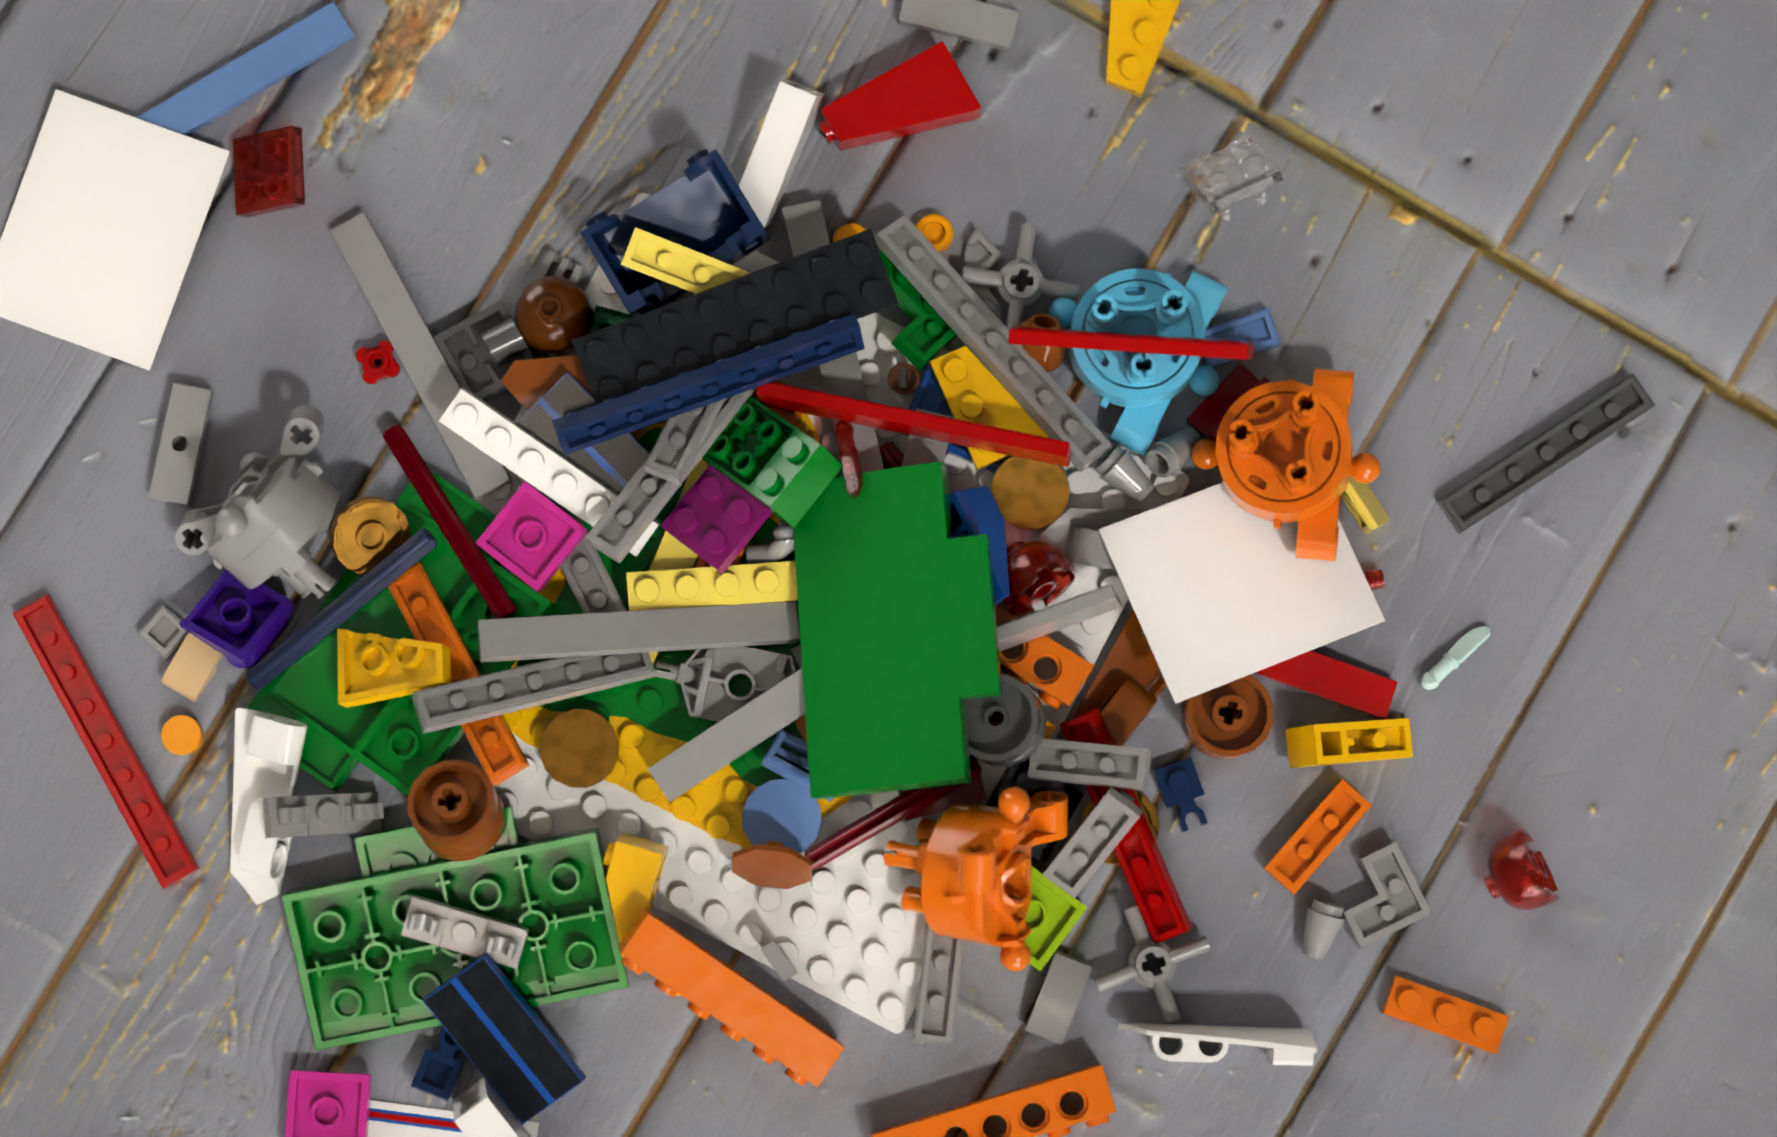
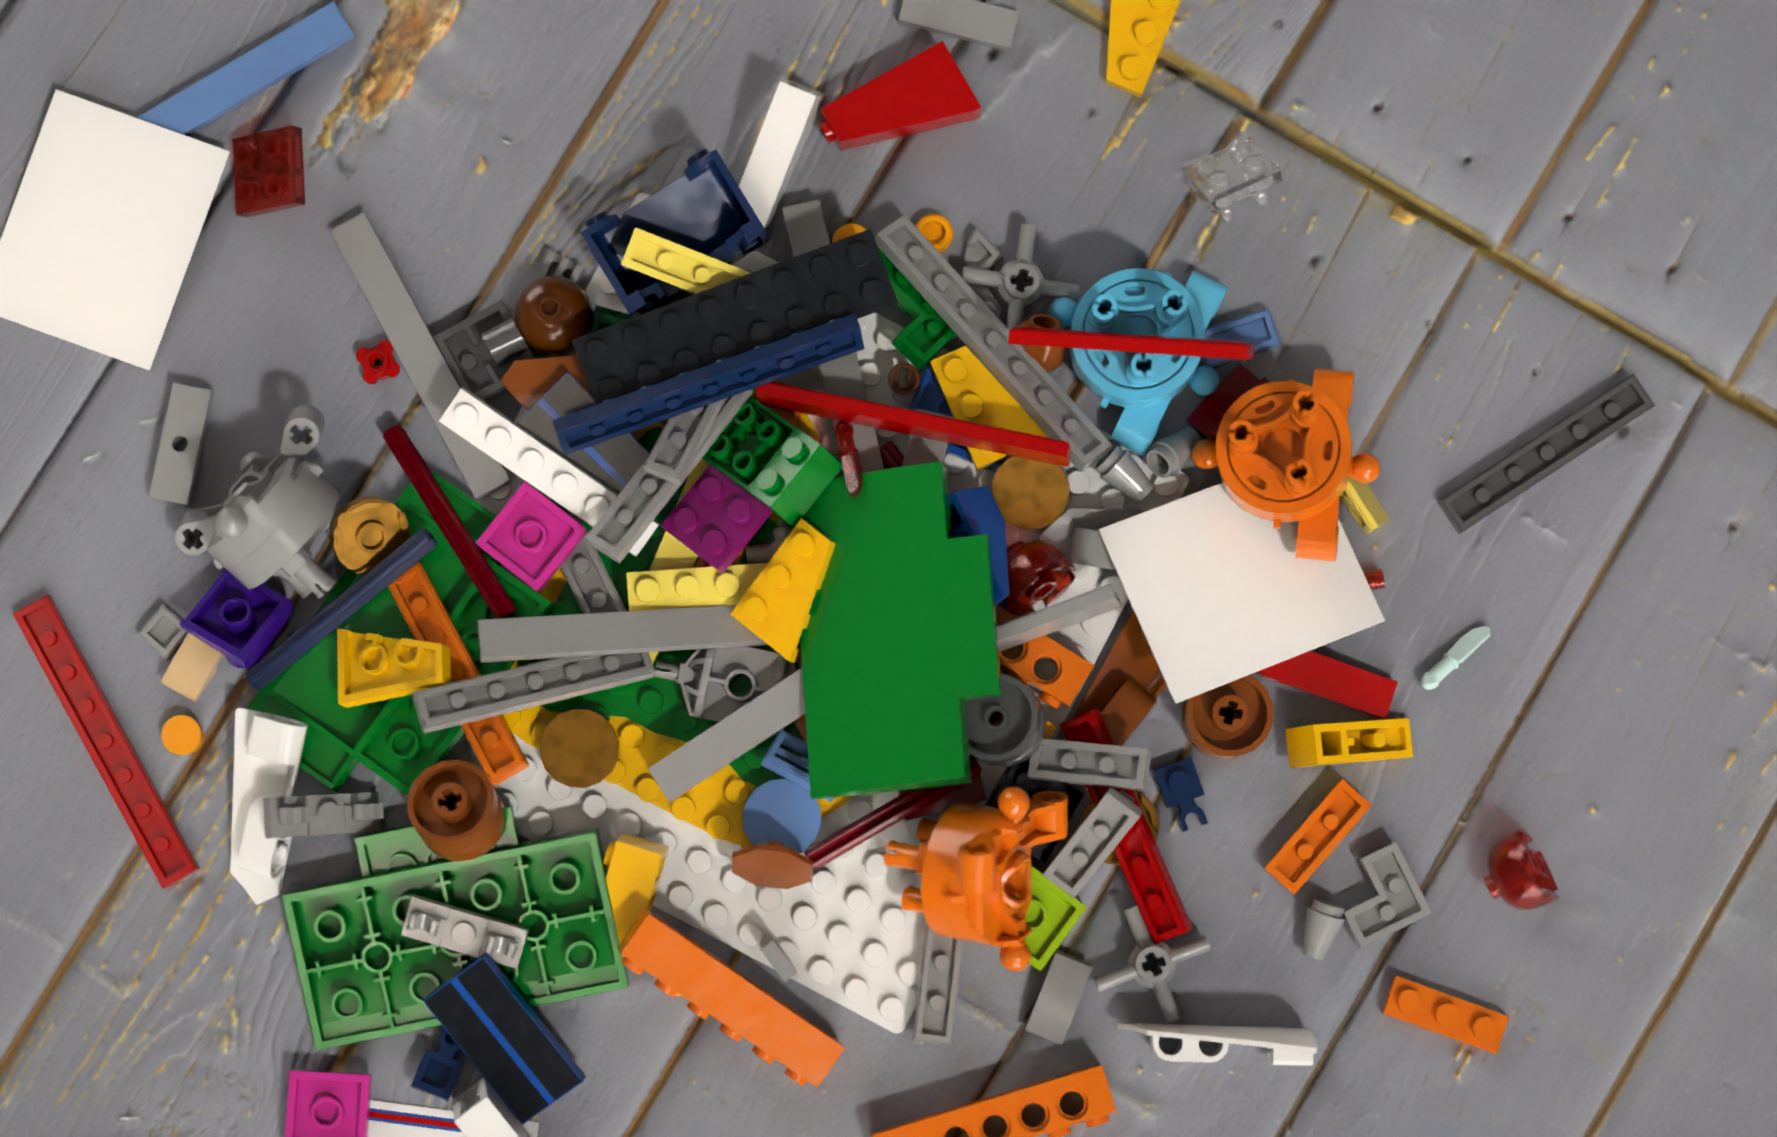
(783, 593): none -> yellow wing

